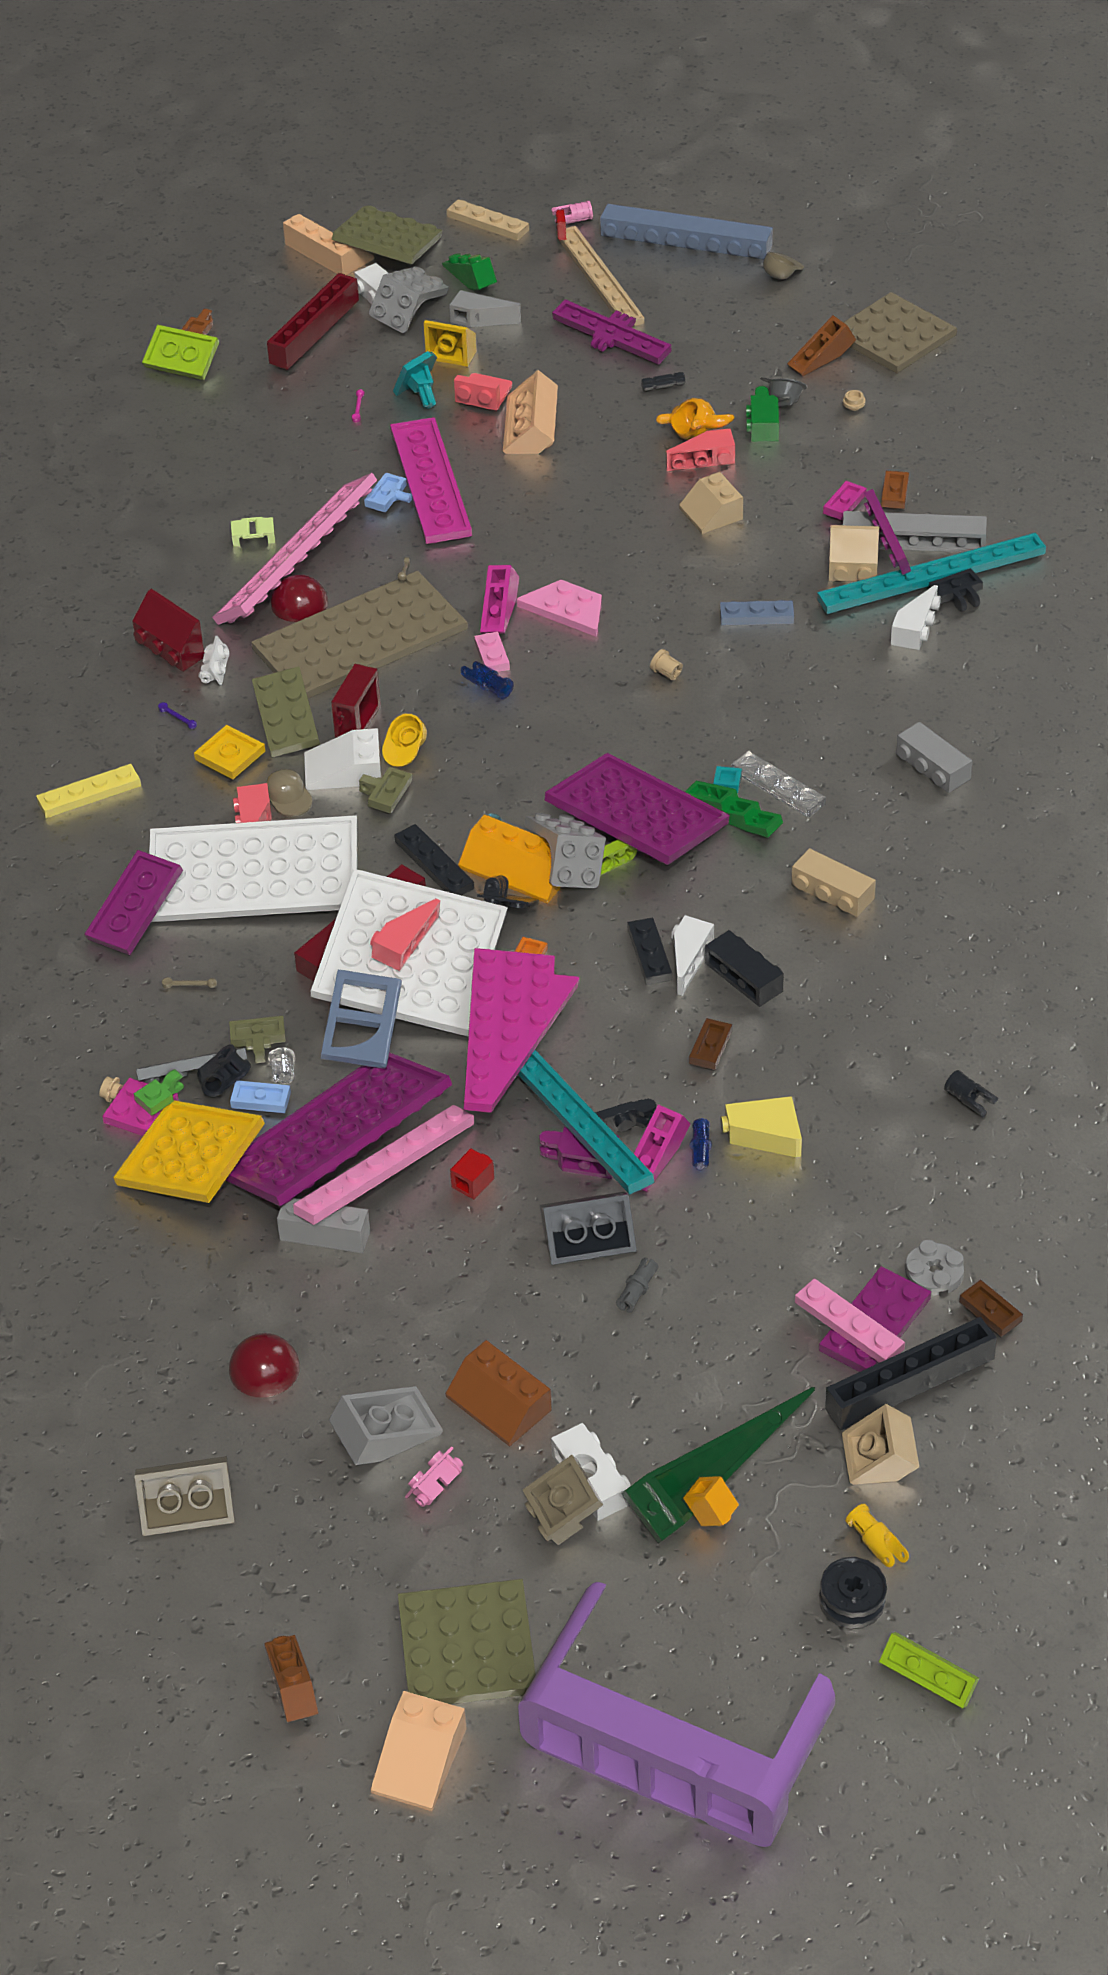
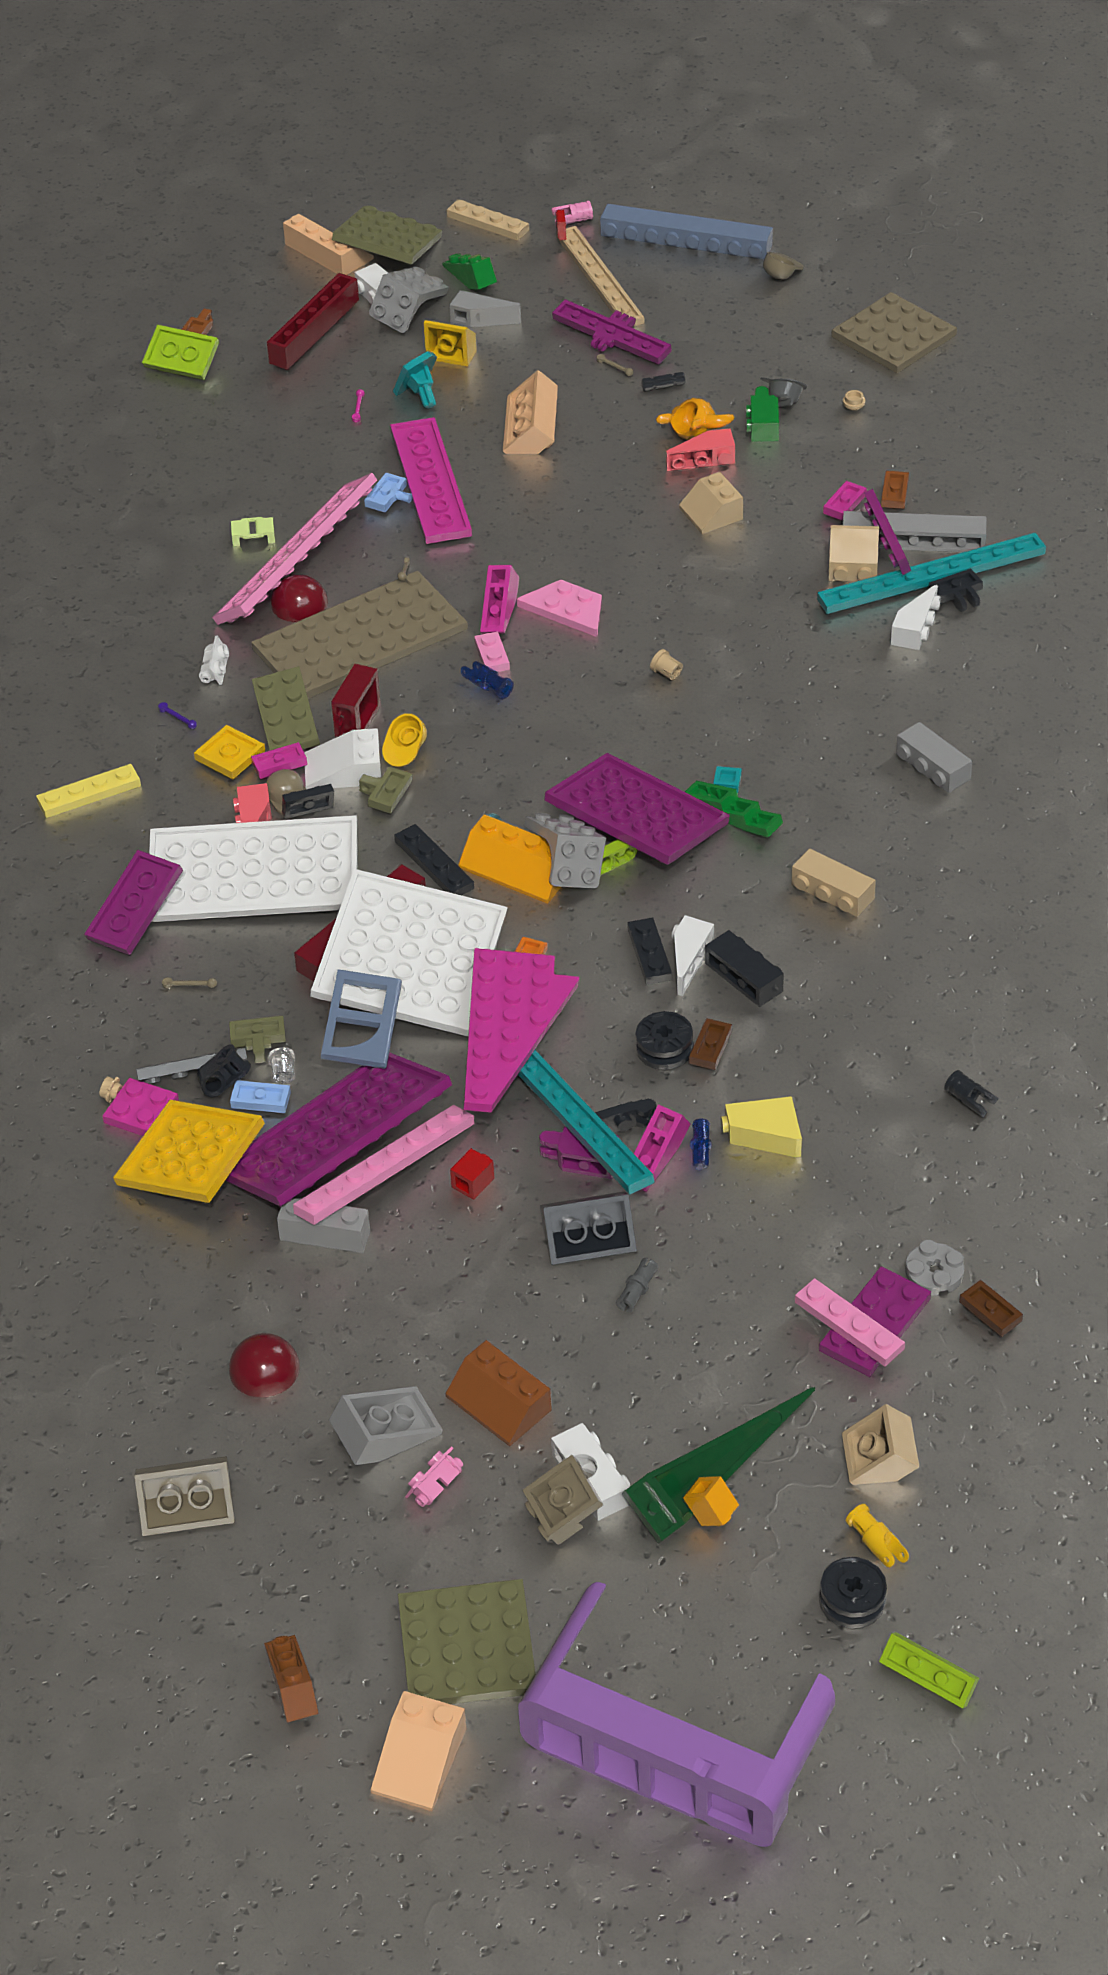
(159, 1095): bright green plate -> none
(168, 631): dark red slope -> none
(286, 757): none -> dark pink plate
(307, 801): none -> black plate
(403, 934): coral slope -> none
(481, 390): coral bracket -> none
(496, 892): black hinge -> none
(601, 358): none -> dark tan hinge
(664, 1040): none -> black wheel
(757, 612): sand blue plate -> none
(779, 784): clear plate -> none
(823, 347): dark orange slope -> none
(910, 1372): black brick -> none

